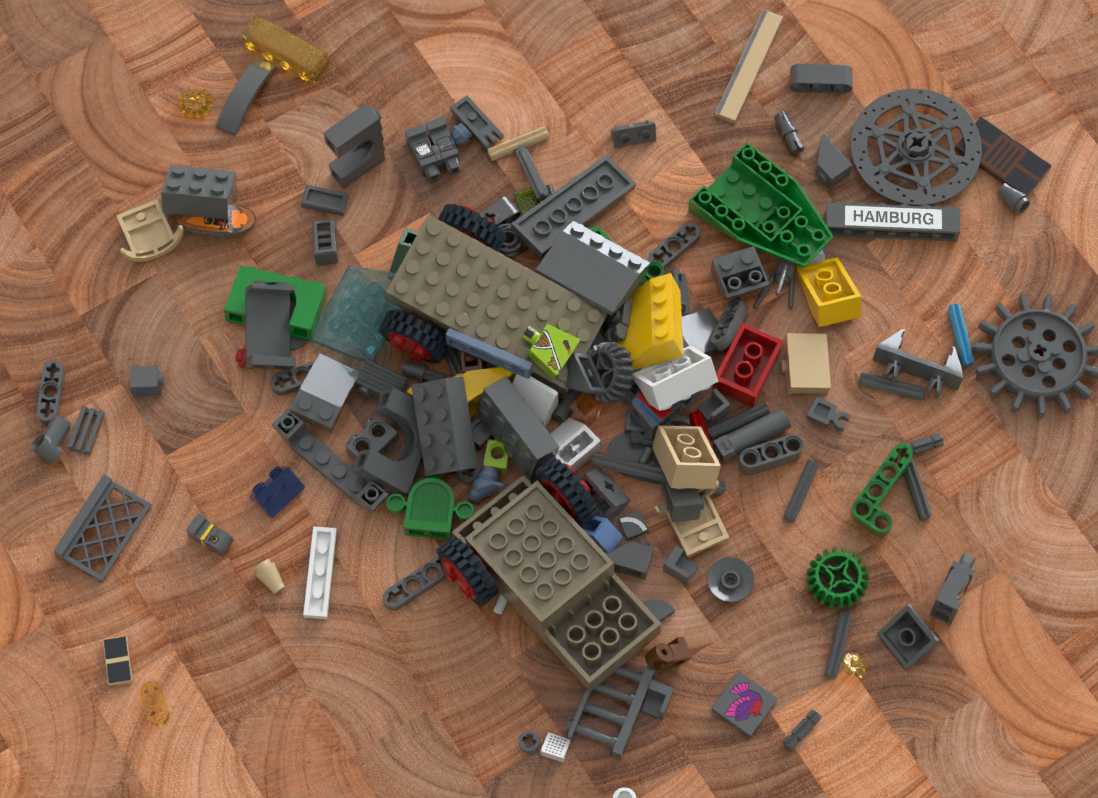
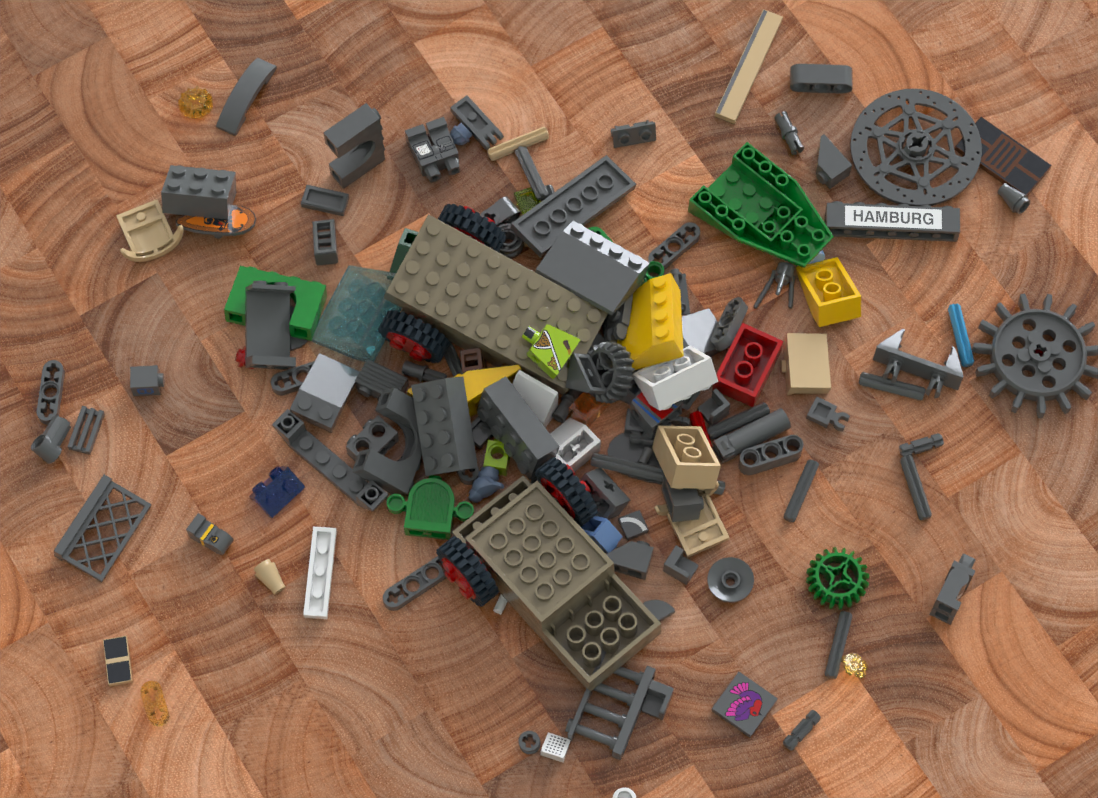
(285, 49): clear yellow brick -> none
(489, 353): sand blue tile -> none
(669, 655): reddish brown leg -> none
(739, 273): dark grey slope -> none
(886, 486): green beam -> none
(908, 637): dark grey slope -> none

